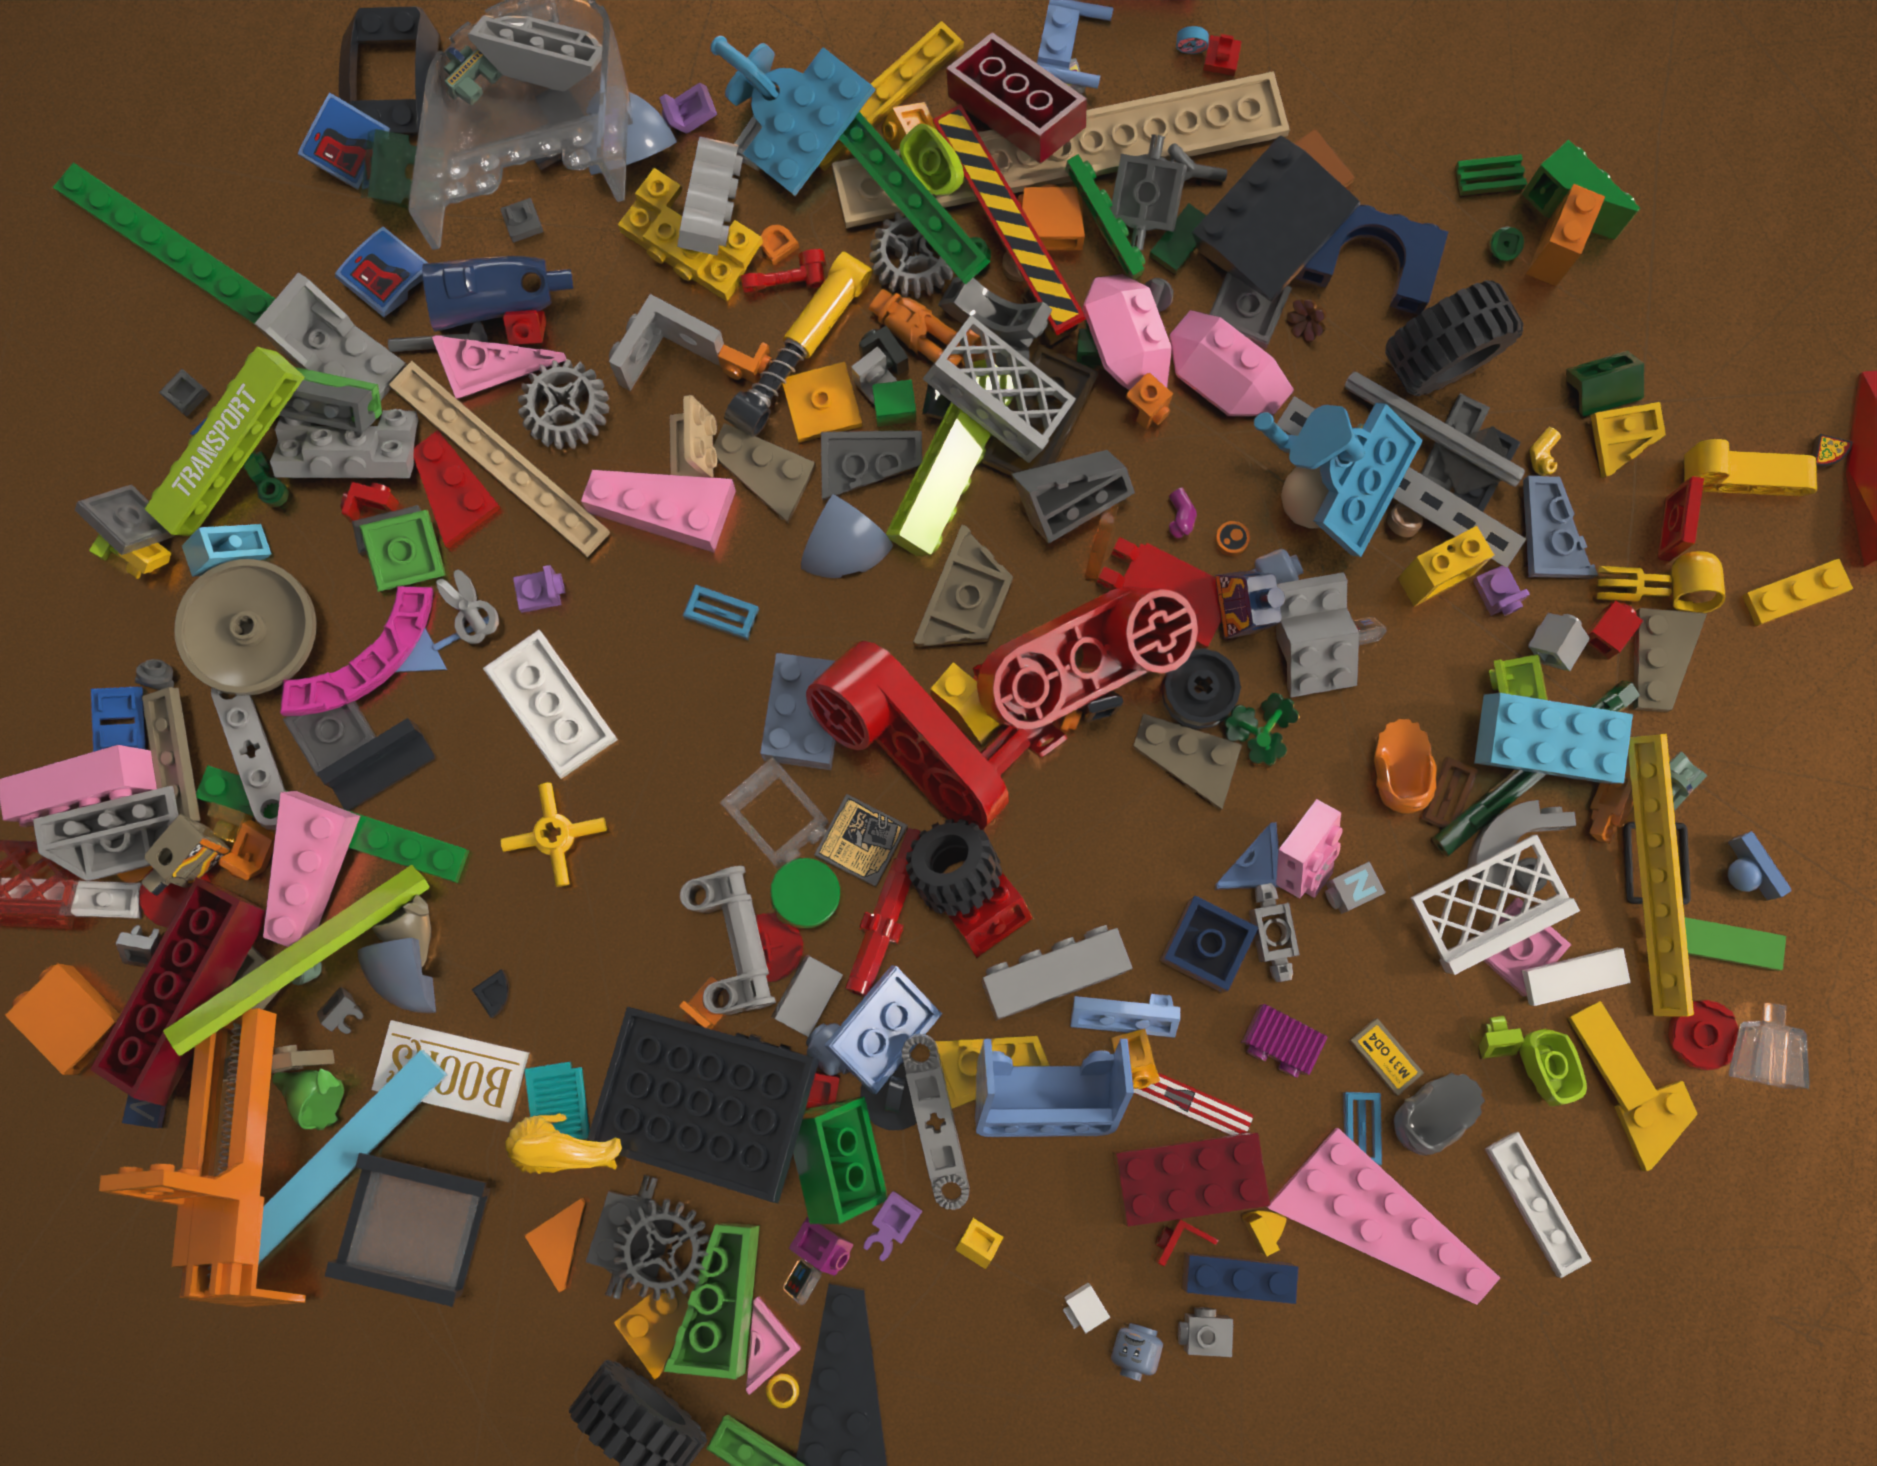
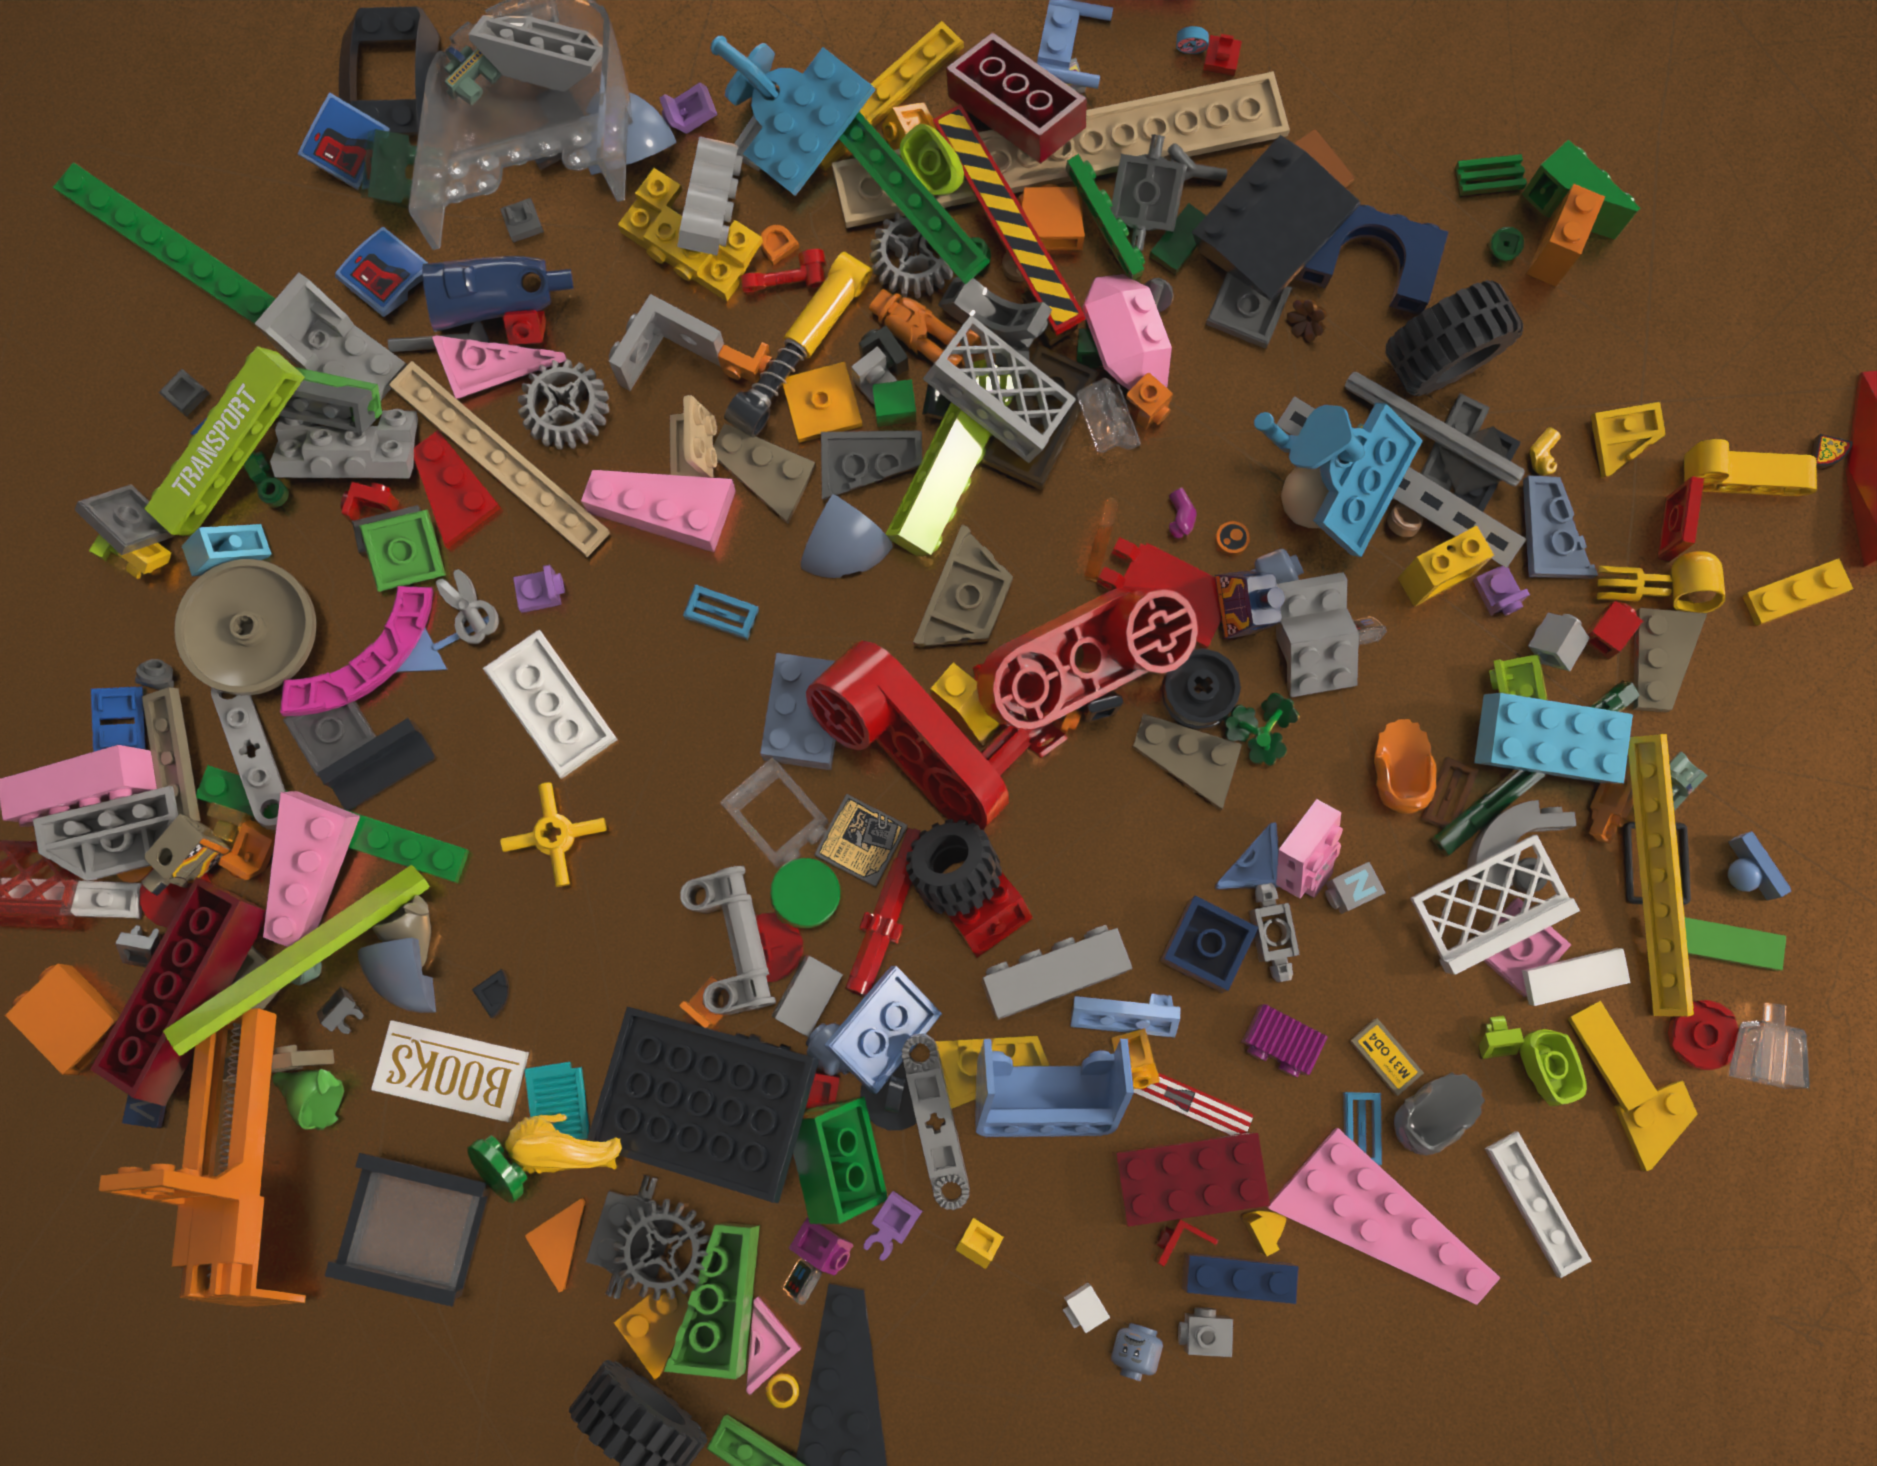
(342, 1151): medium azure tile -> none
(495, 1170): none -> green tile
(1072, 491): dark grey wedge -> none
(1108, 416): none -> clear bracket
(1227, 367): bright pink wedge -> none
(1607, 382): dark green panel -> none

